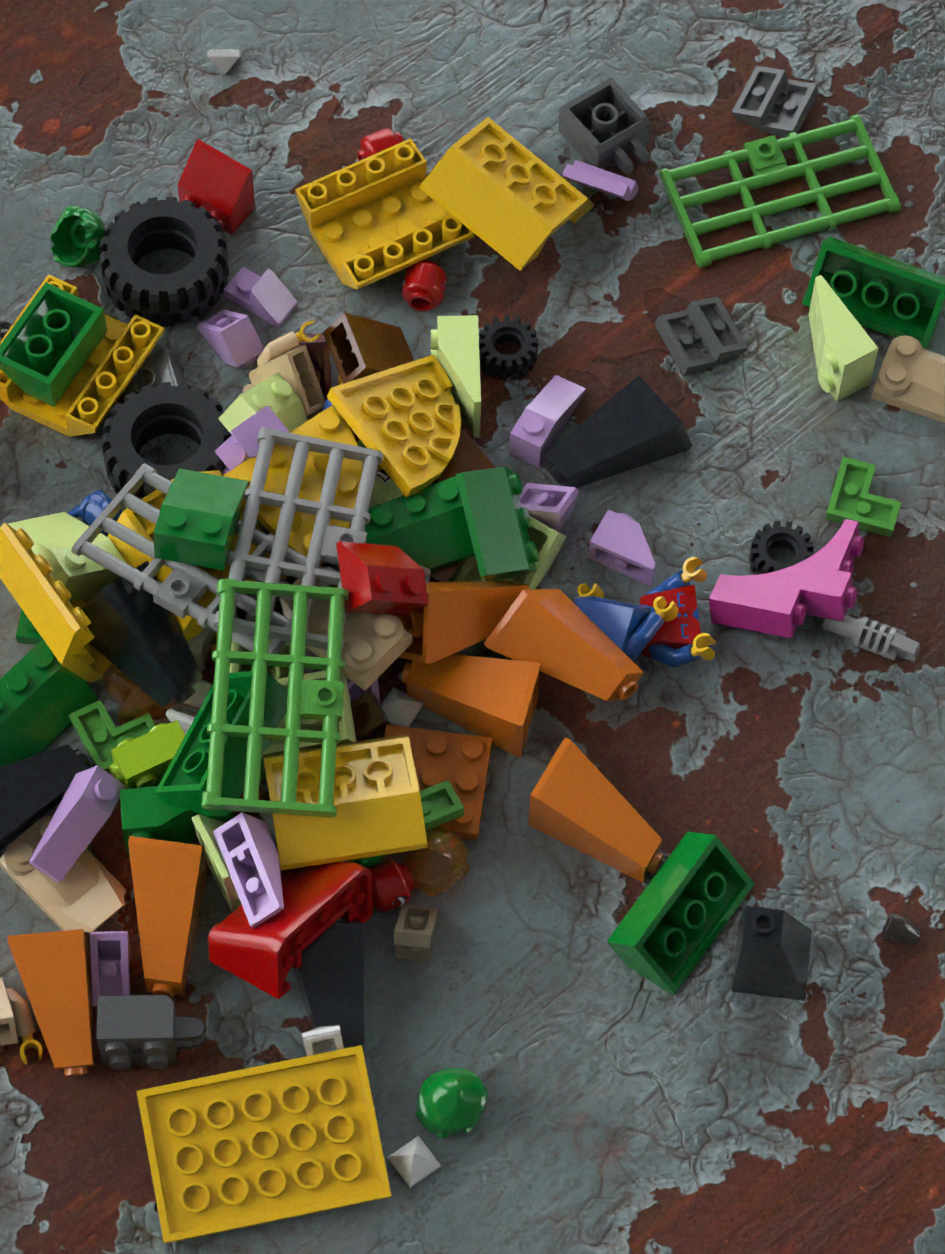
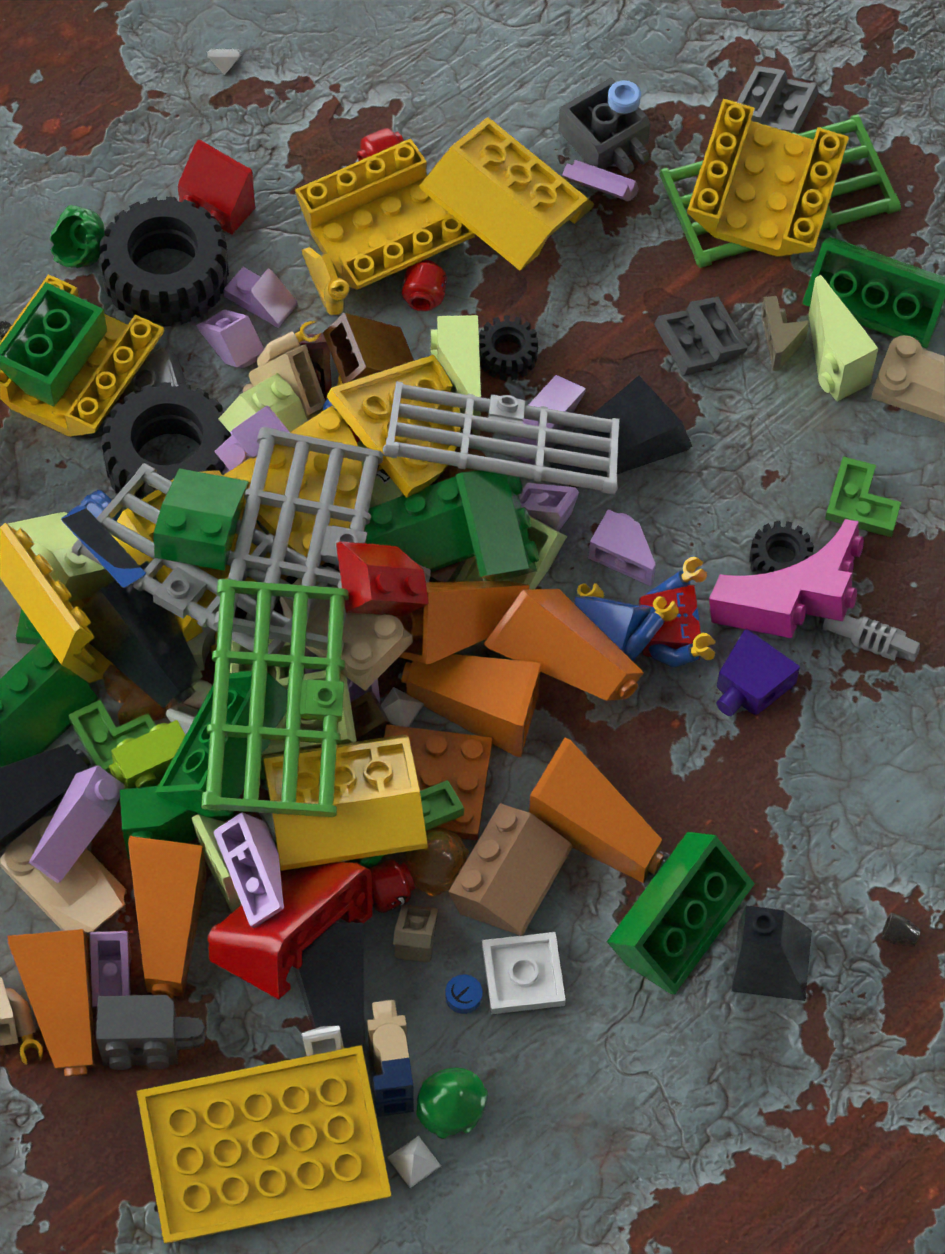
(103, 546): none -> black sticker
(330, 287): none -> yellow arm
(391, 1060): none -> hips
(463, 994): none -> blue tile
(504, 418): none -> light grey door
(509, 870): none -> medium nougat slope
(523, 973): none -> white plate
(624, 97): none -> light blue tile
(754, 676): none -> dark purple torso
(765, 183): none -> yellow slope
(781, 337): none -> dark tan slope

